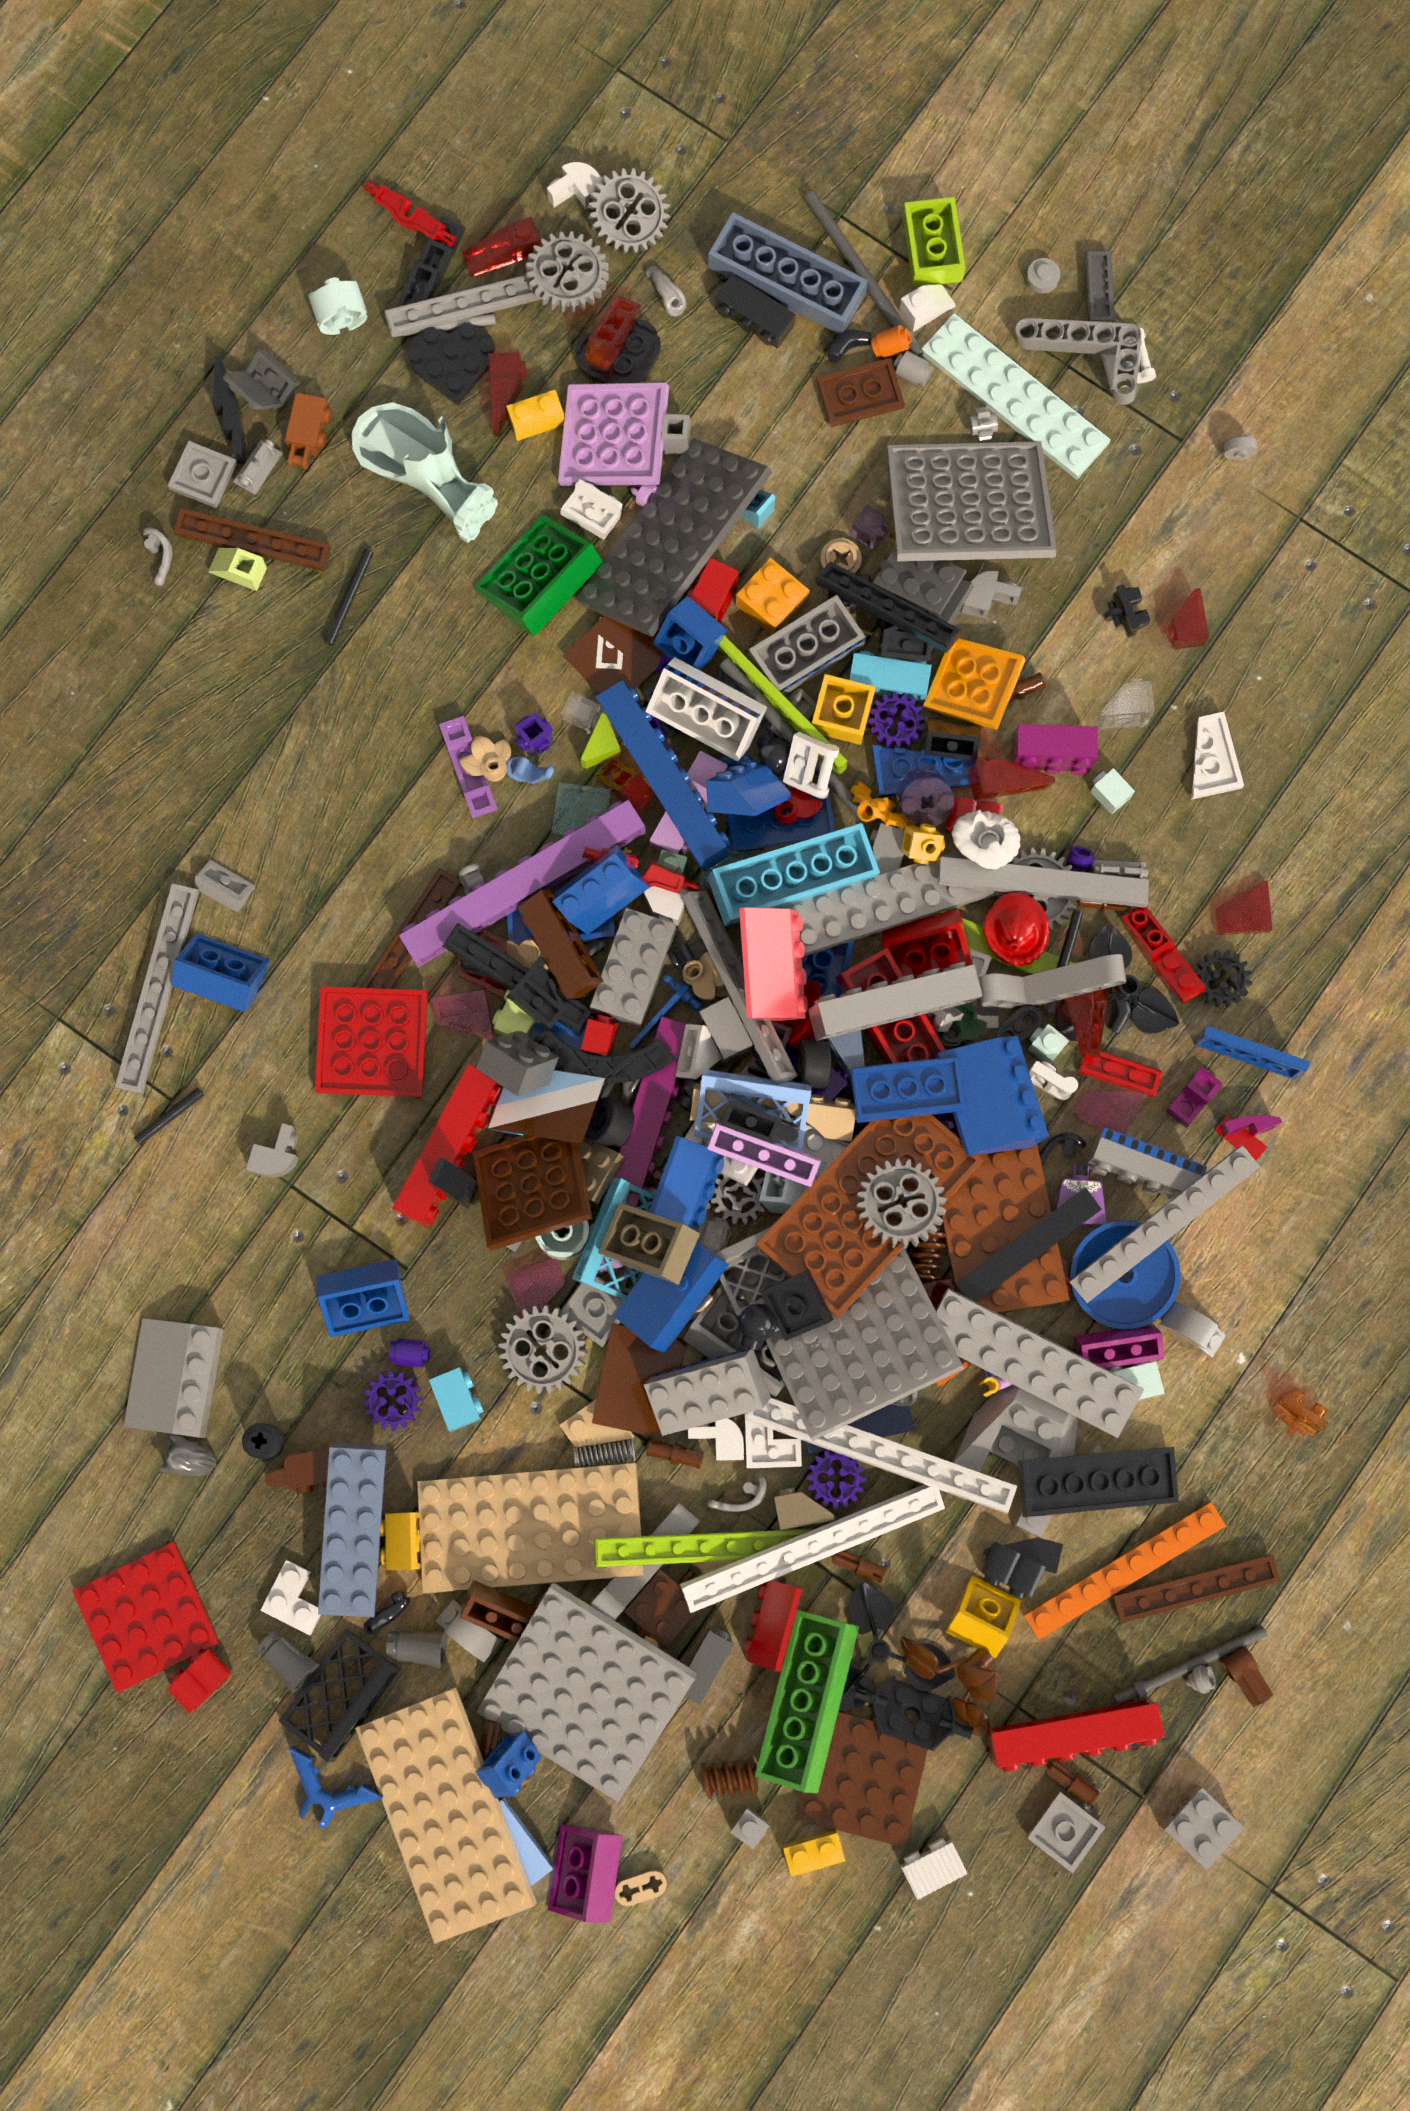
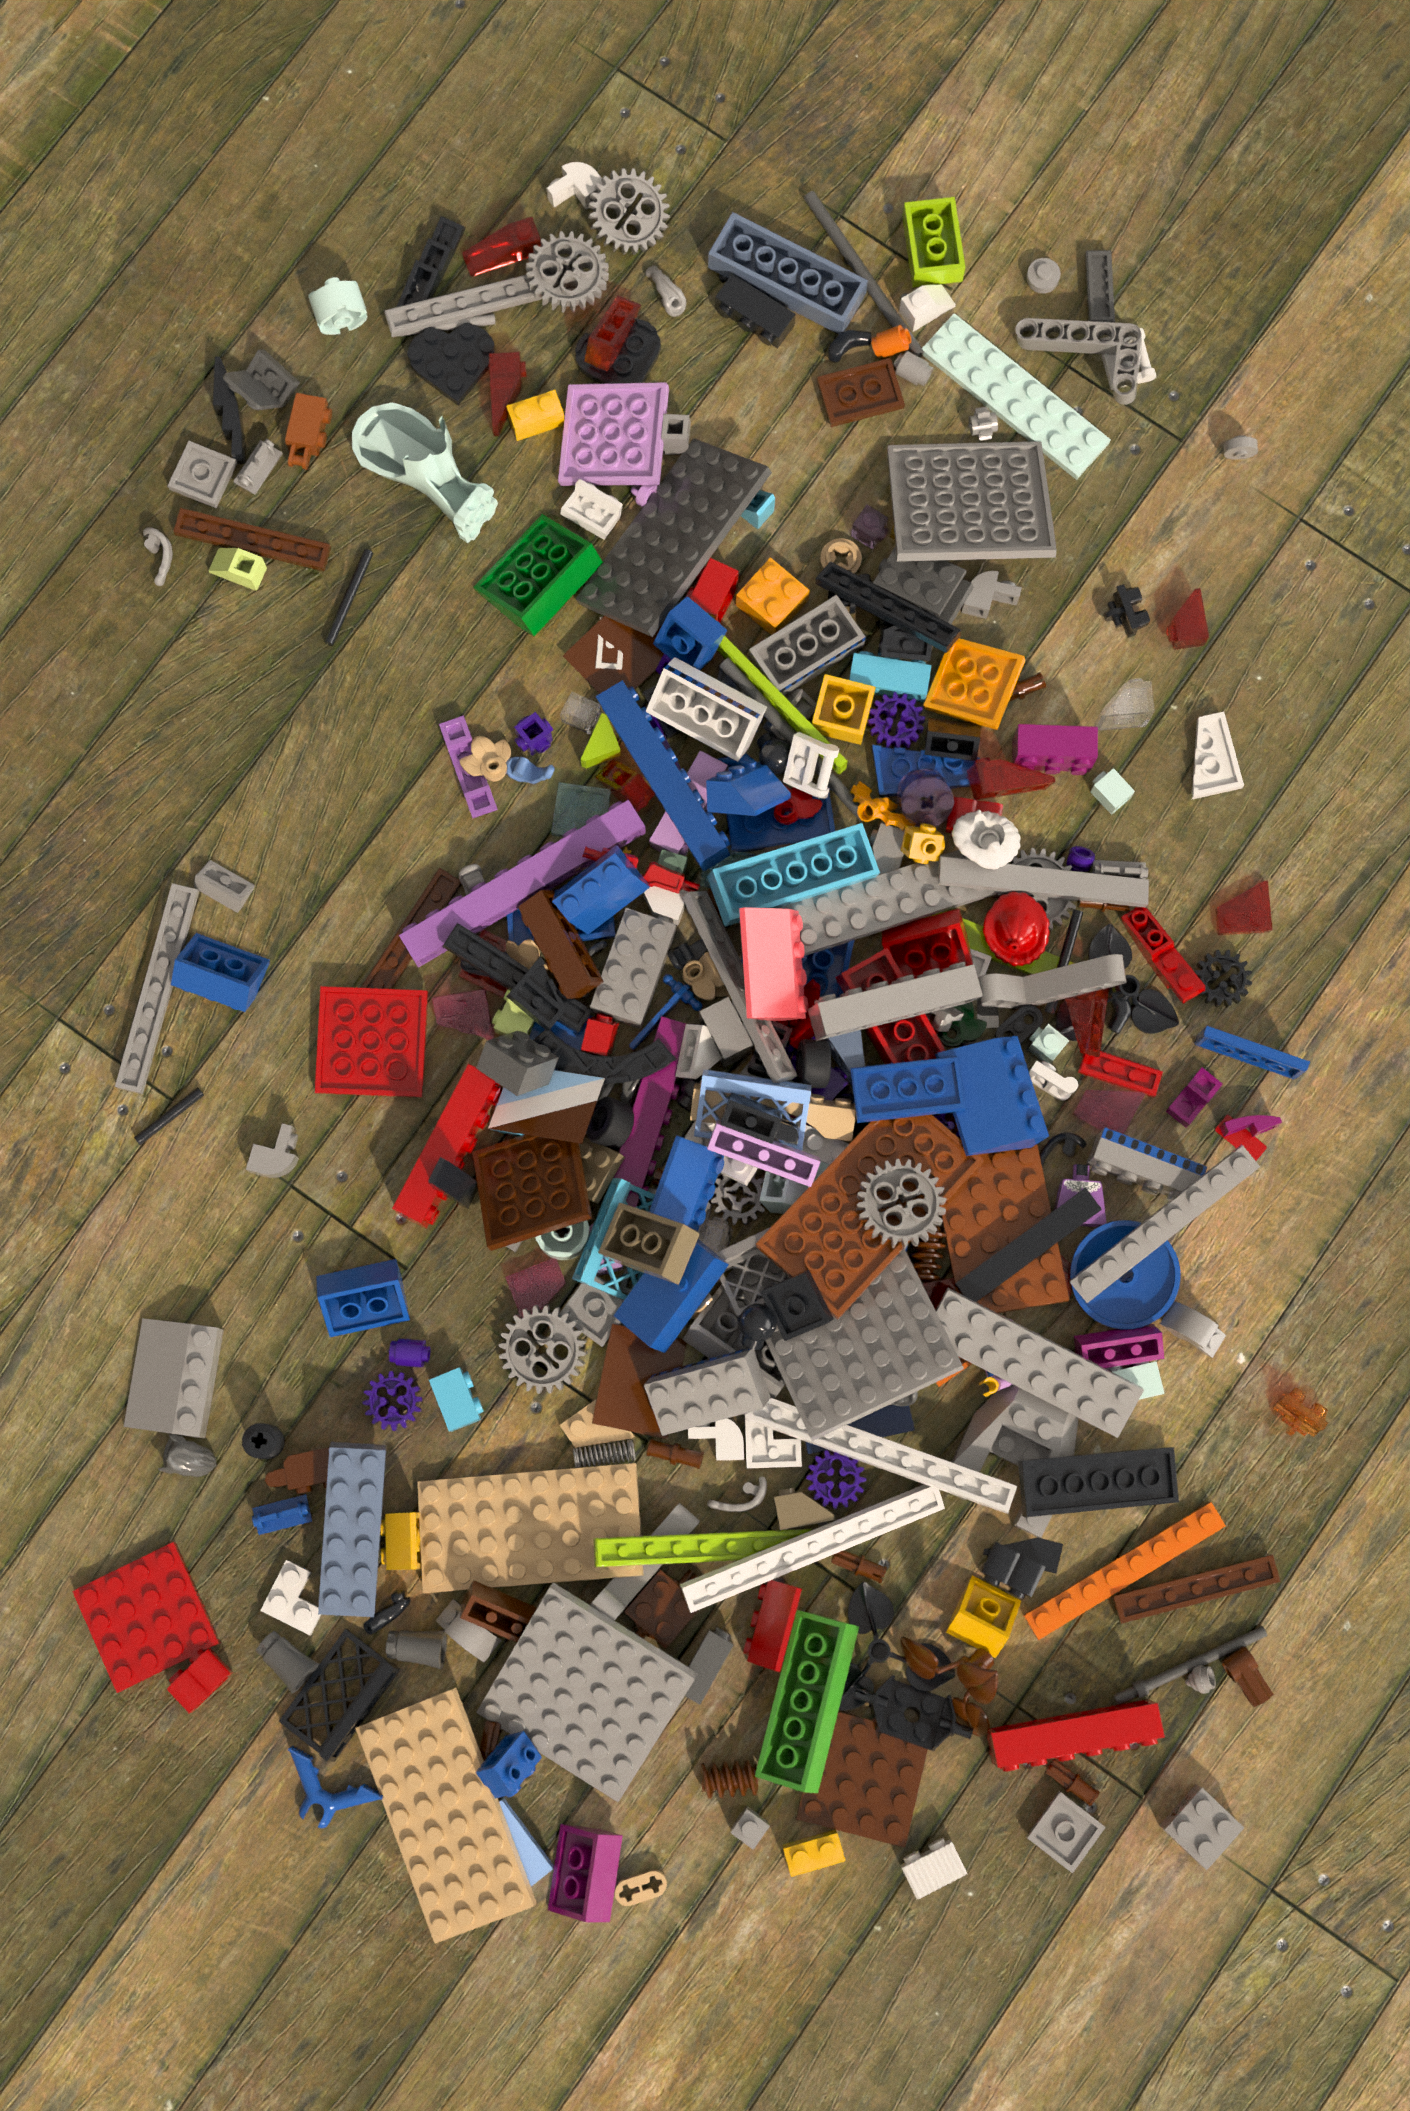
(281, 1514): none -> blue hinge
(418, 221): red piece -> none

